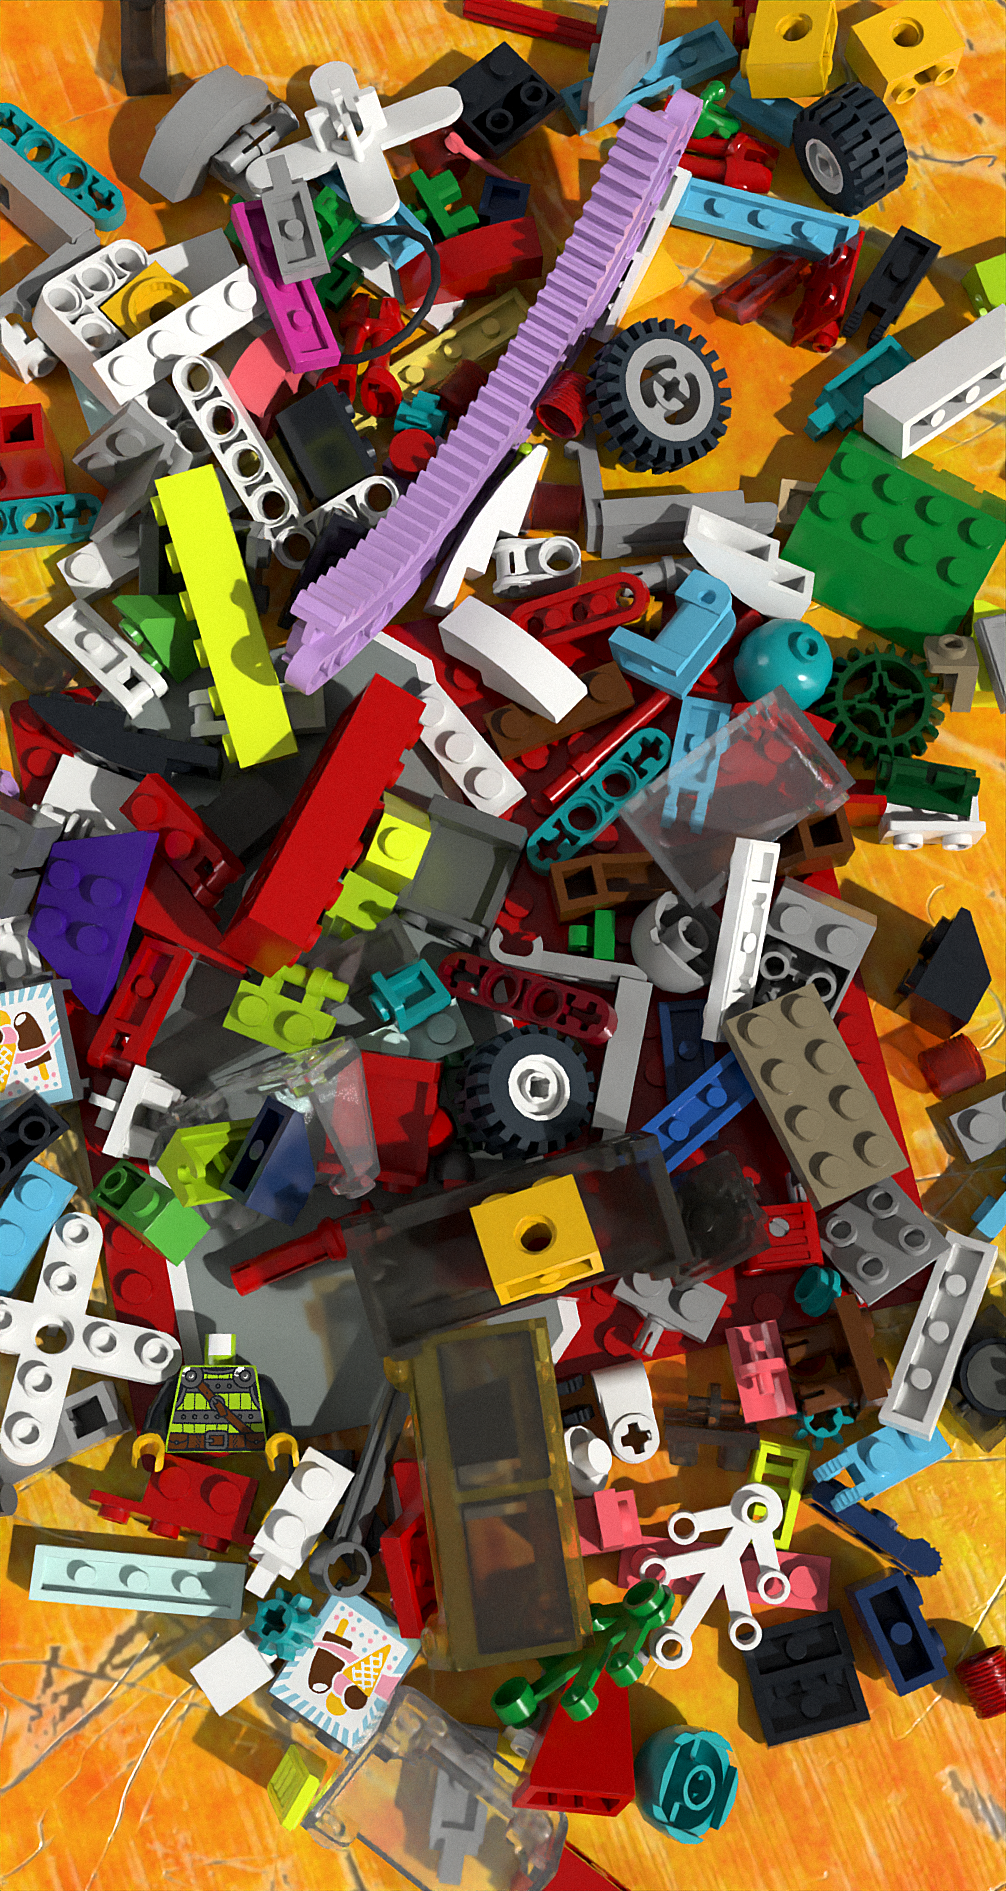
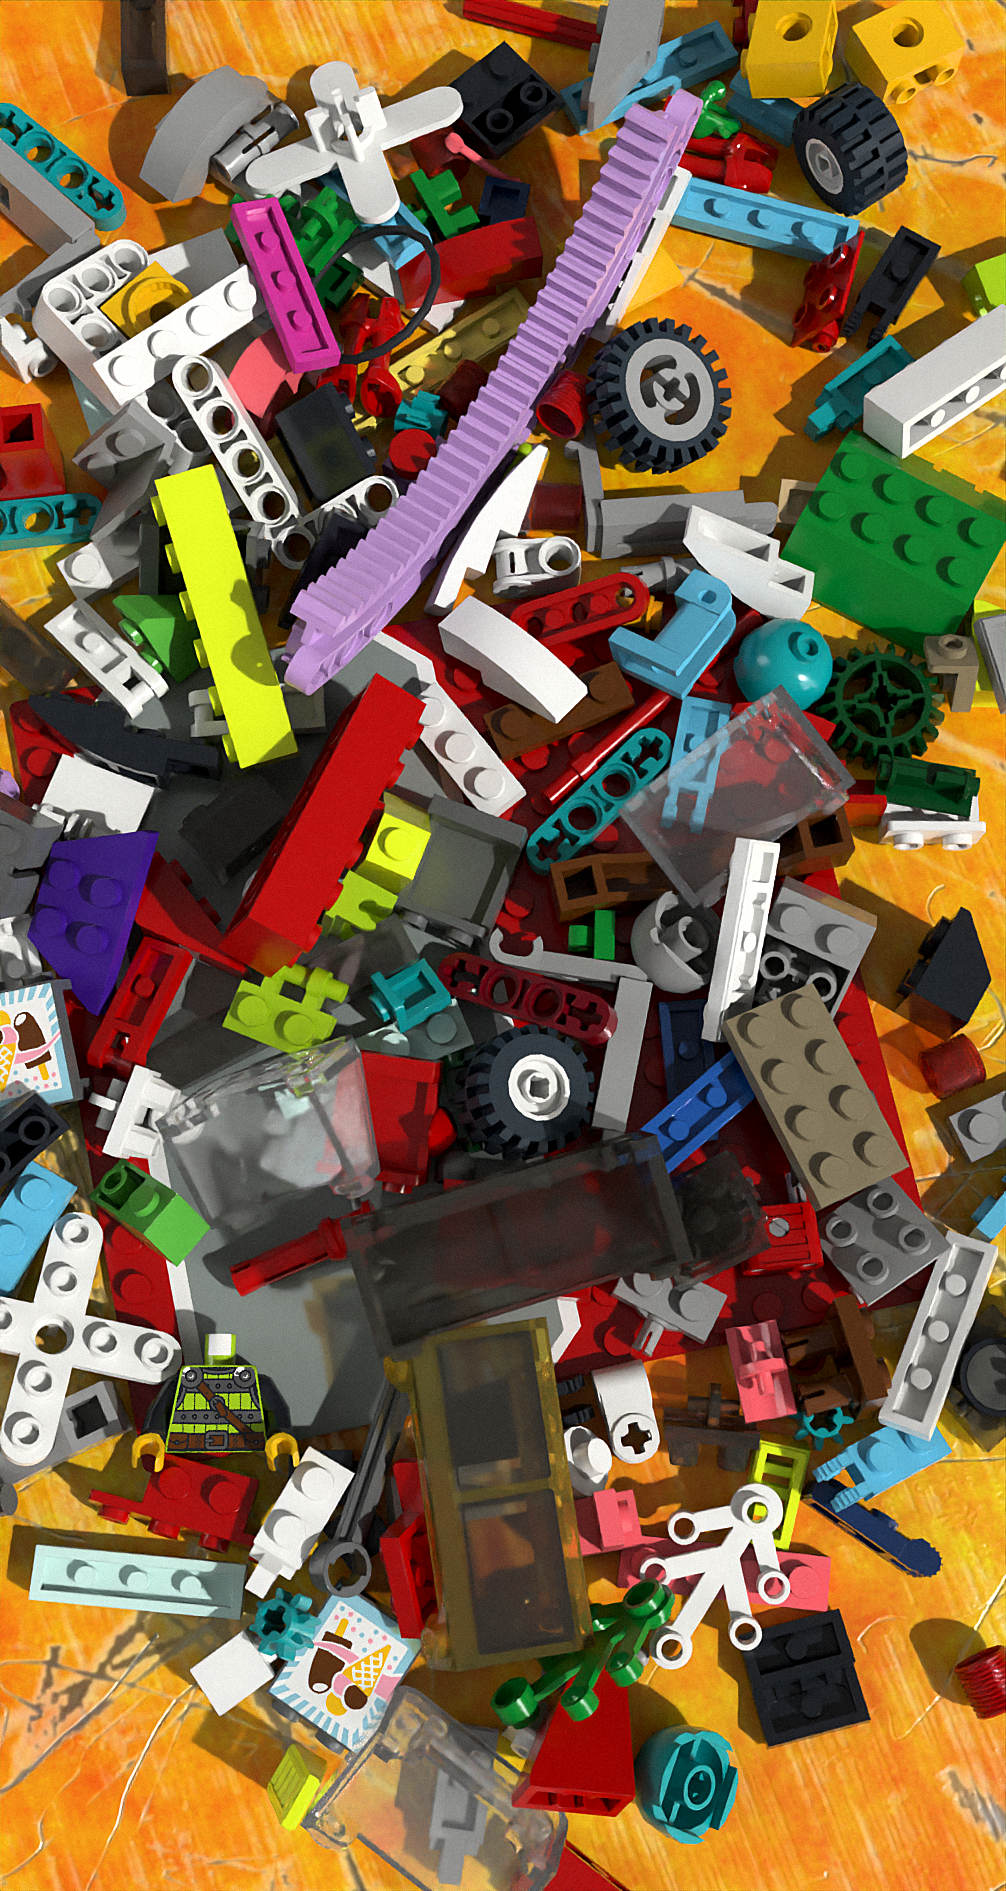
(183, 839): red plate -> none
(200, 1159): lime hinge -> none
(273, 1164): dark blue slope -> none
(293, 225): light grey hinge -> none
(512, 1221): yellow brick -> none
(761, 287): clear red plate -> none
(817, 1290): teal plate -> none
(896, 1631): dark blue brick -> none

